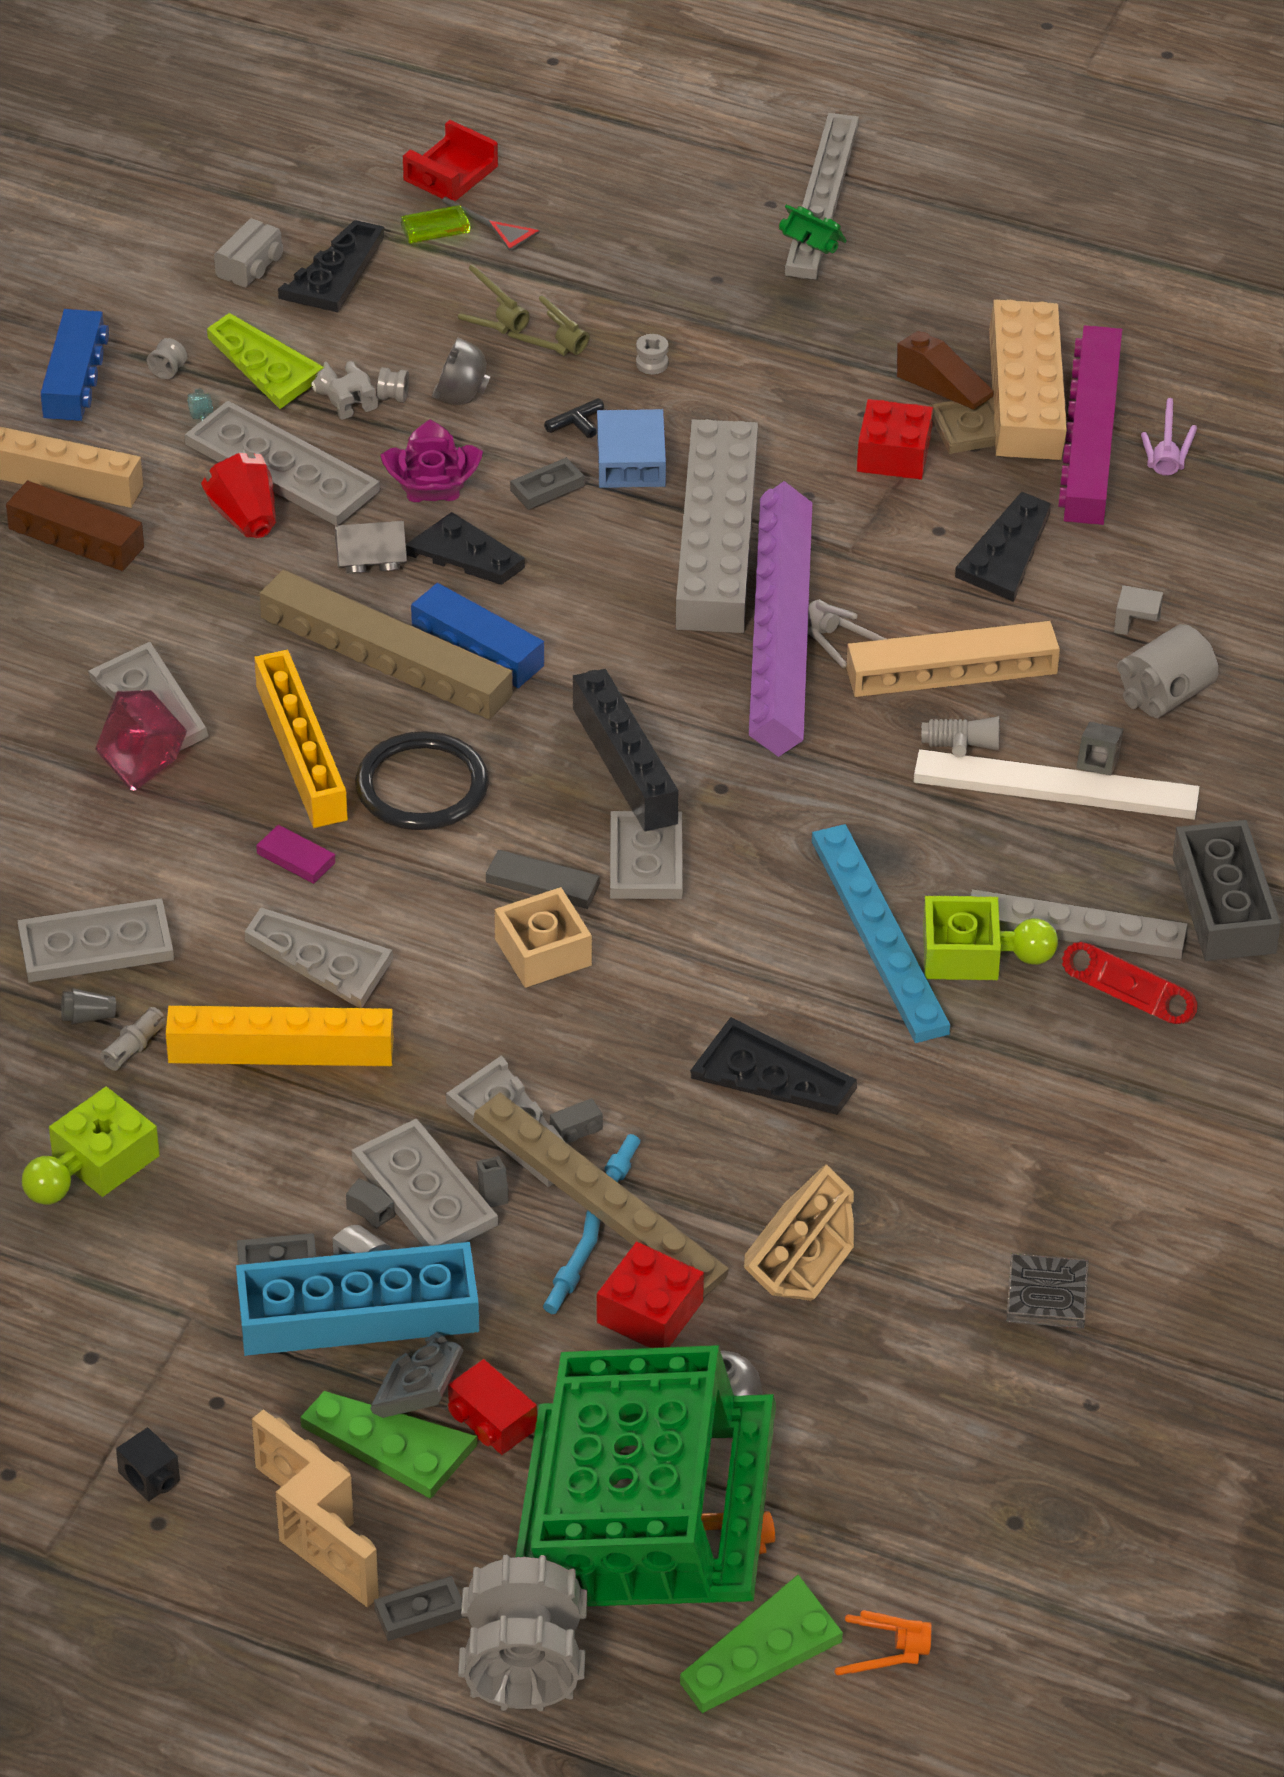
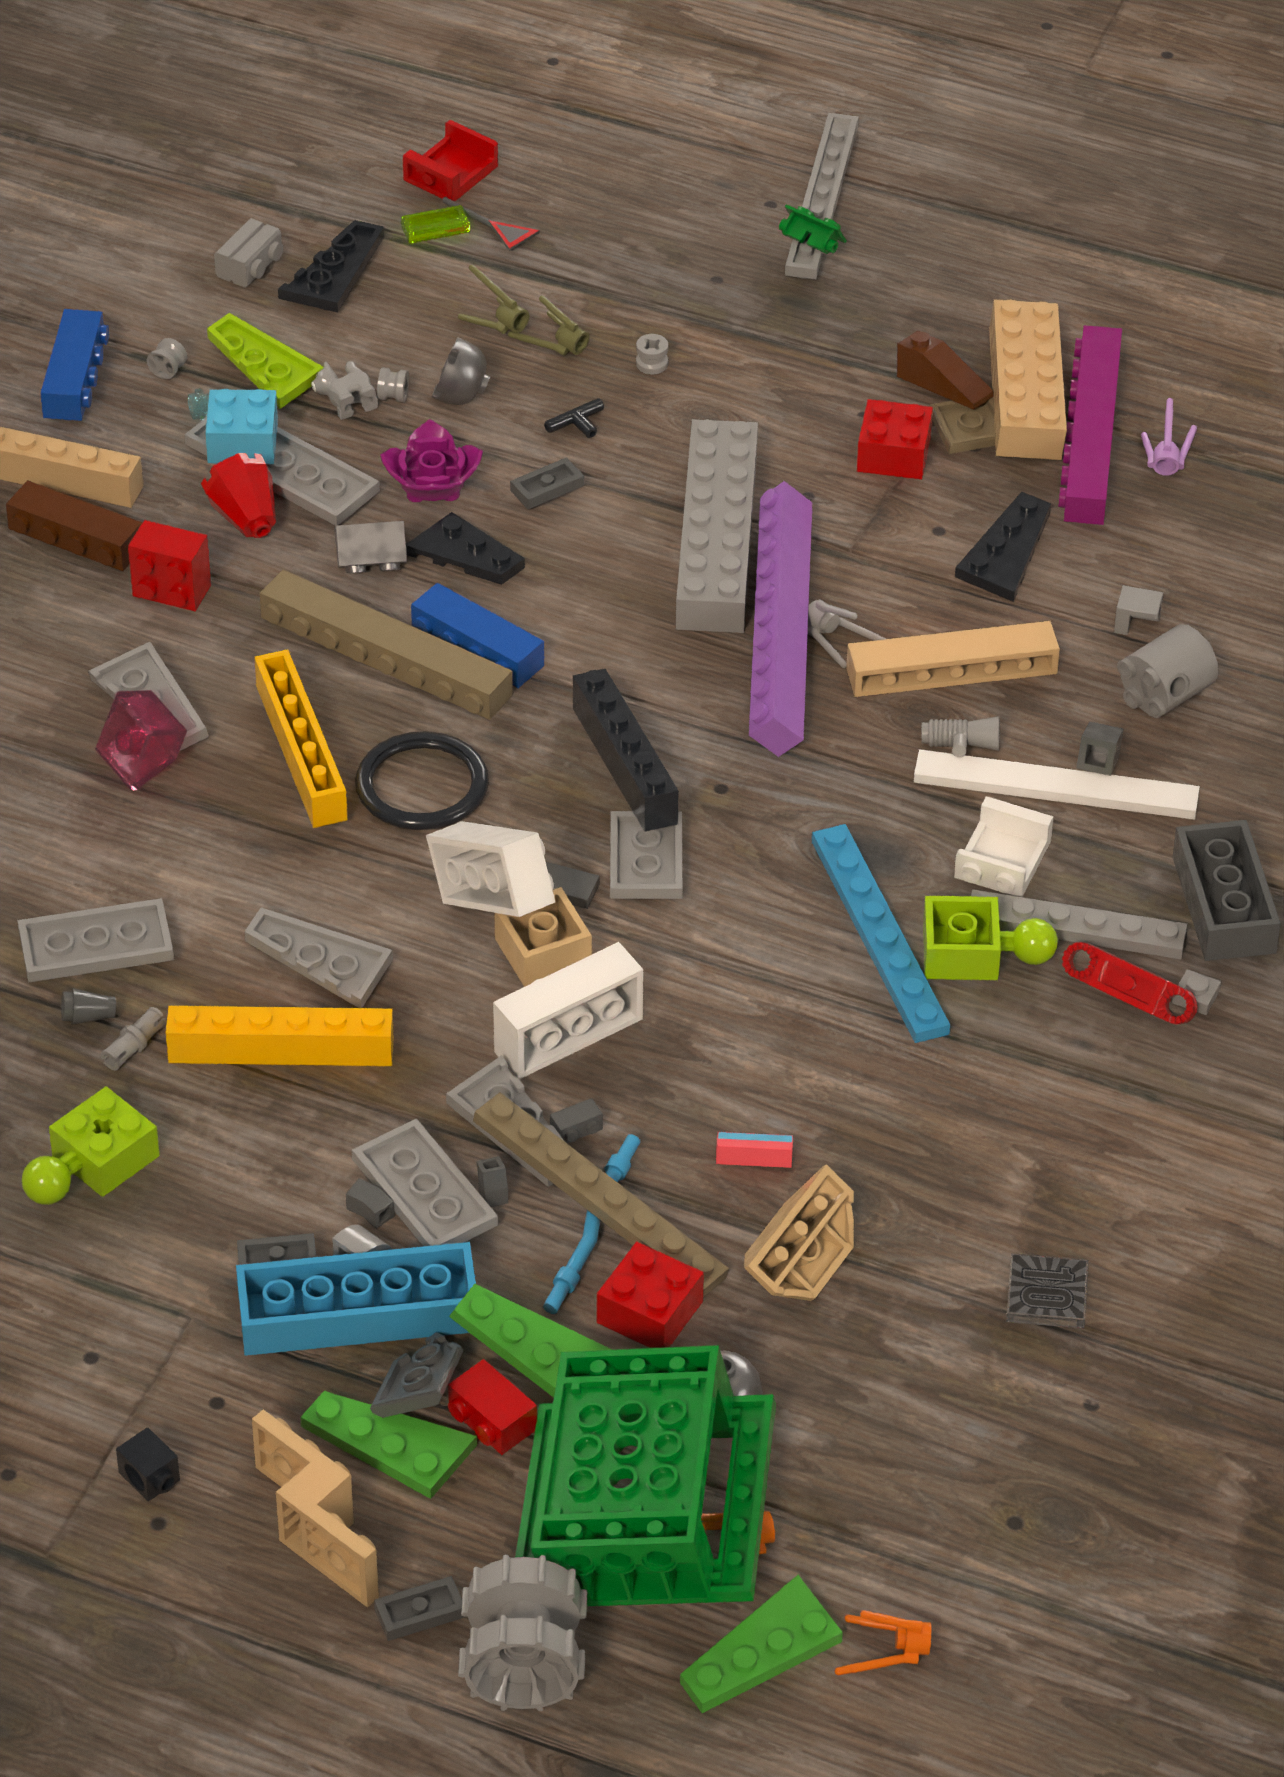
(169, 565): none -> red brick
(241, 424): none -> medium azure brick
(295, 854): magenta tile -> none
(491, 868): none -> white brick
(519, 1335): none -> bright green wing
(568, 1010): none -> white brick
(631, 448): medium blue brick -> none
(754, 1149): none -> coral slope
(768, 1068): black wing -> none
(1004, 847): none -> white panel
(1203, 988): none -> light grey plate

